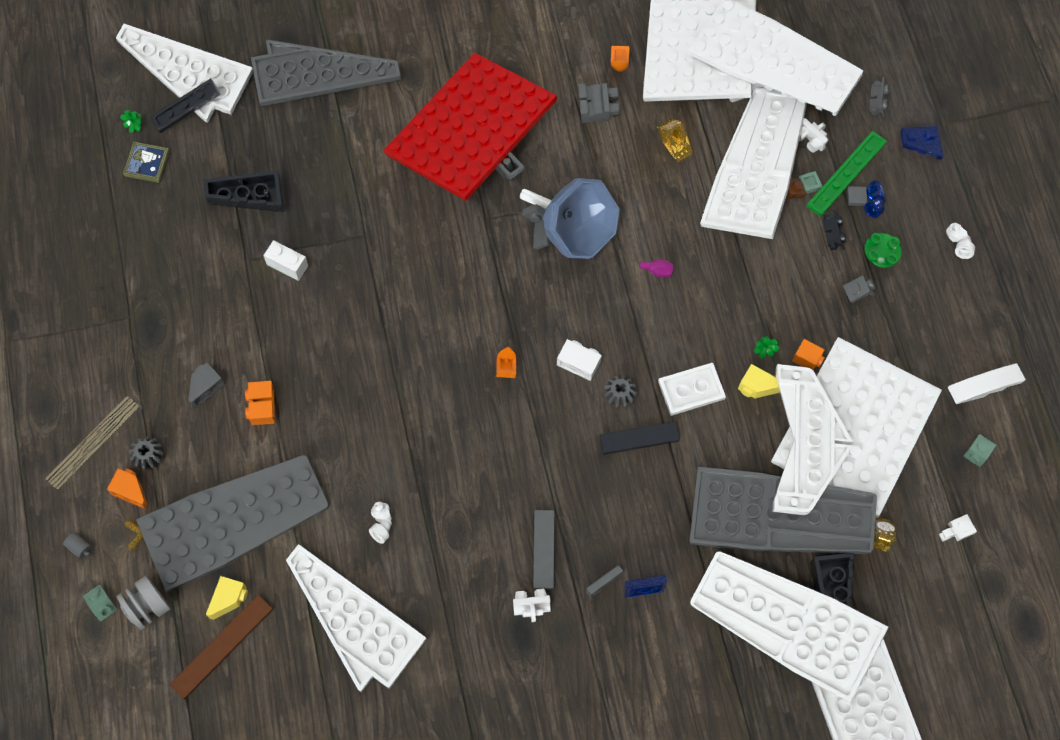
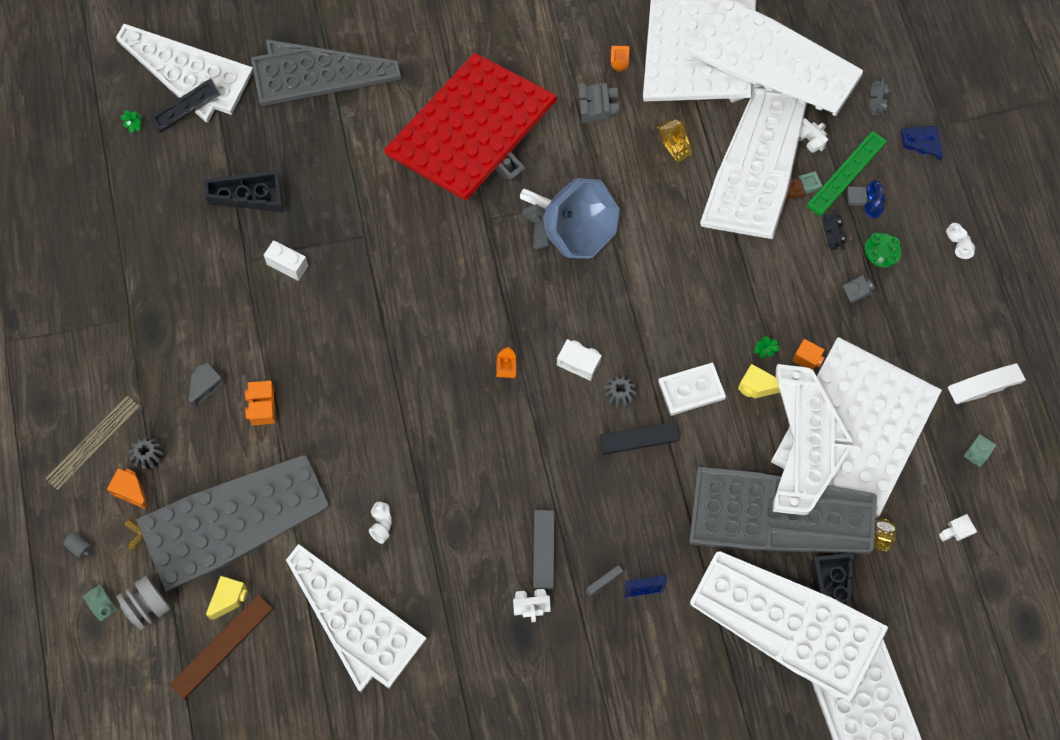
(146, 162): tile -> none
(659, 267): magenta piece -> none

